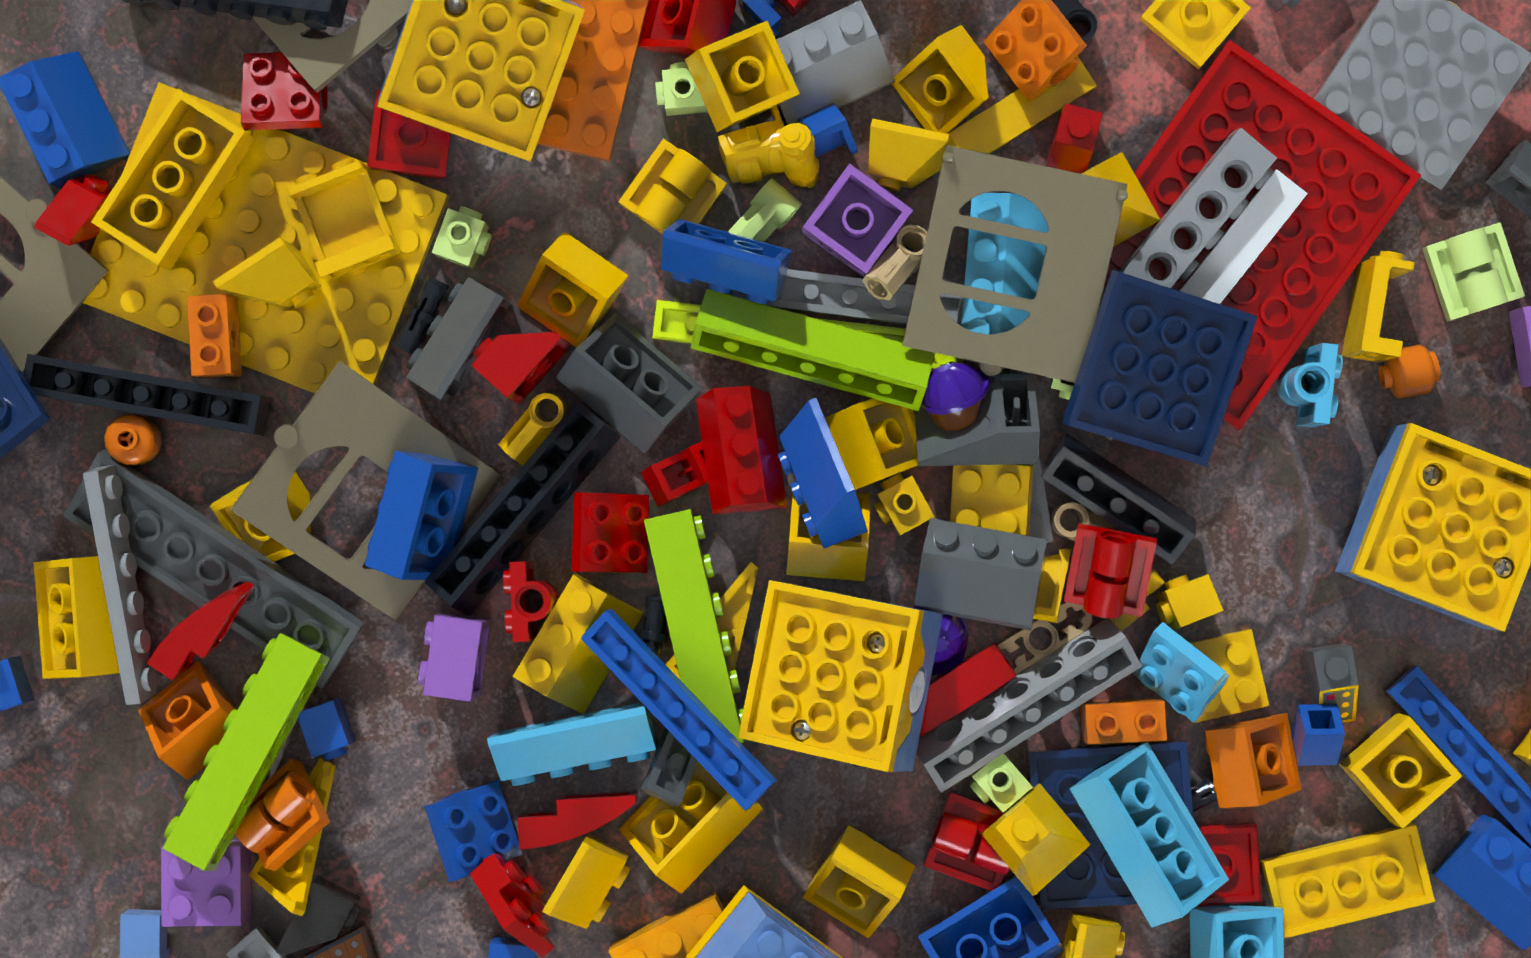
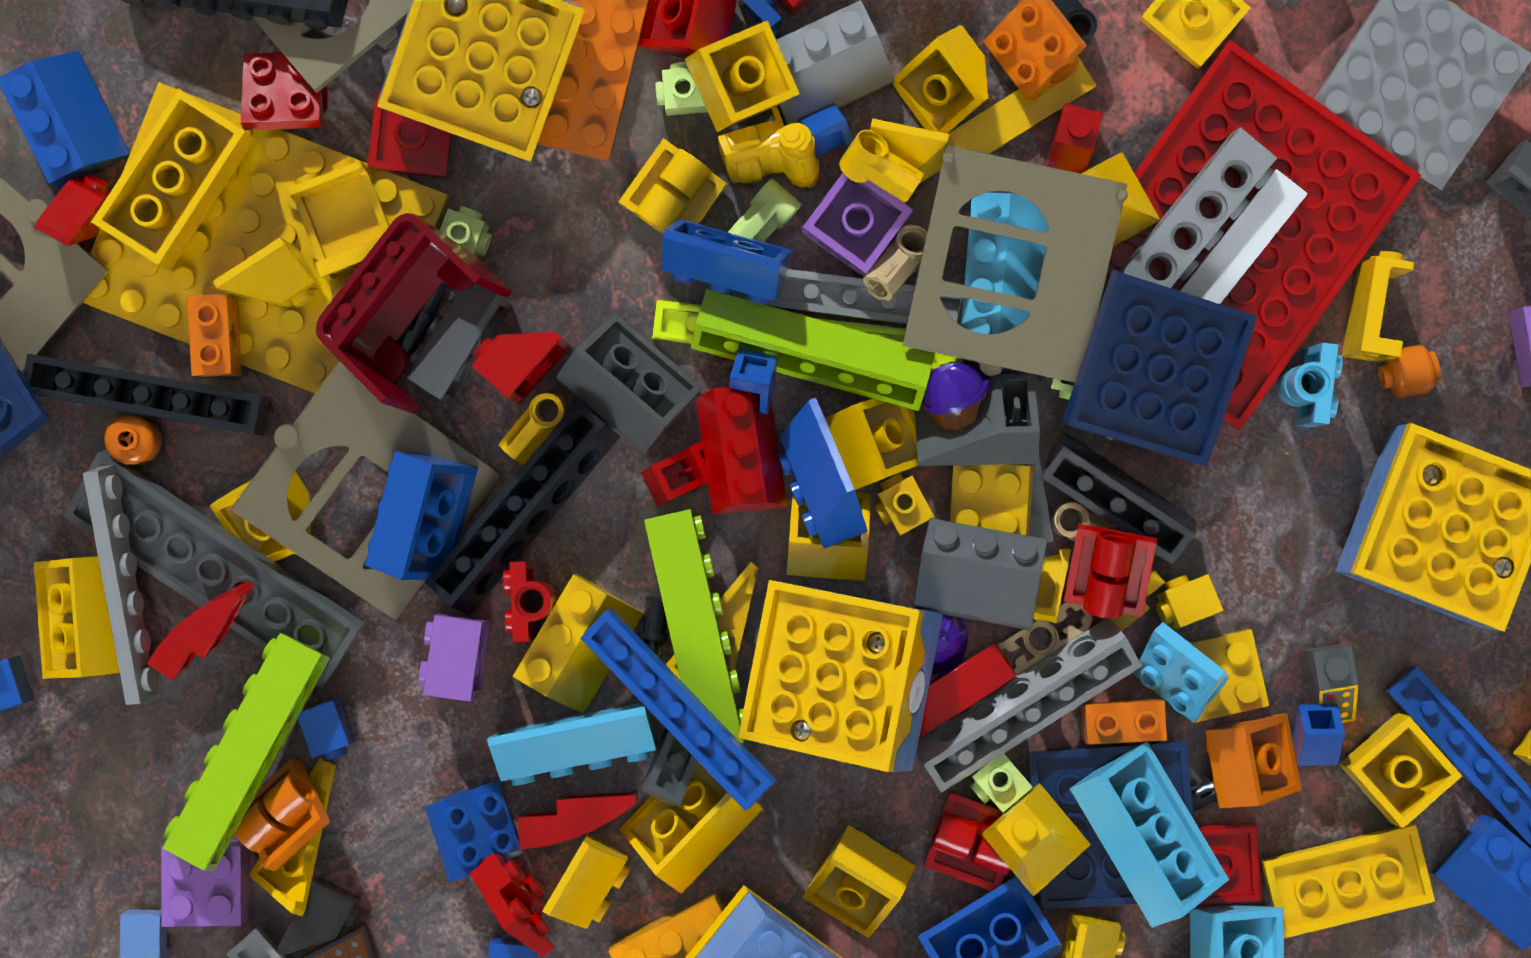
(187, 719): orange slope -> none
(387, 295): none -> dark red windscreen
(571, 289): yellow slope -> none
(610, 532): red plate -> none
(755, 374): none -> blue panel
(871, 160): none -> yellow piece
(1473, 271): yellowish green plate -> none

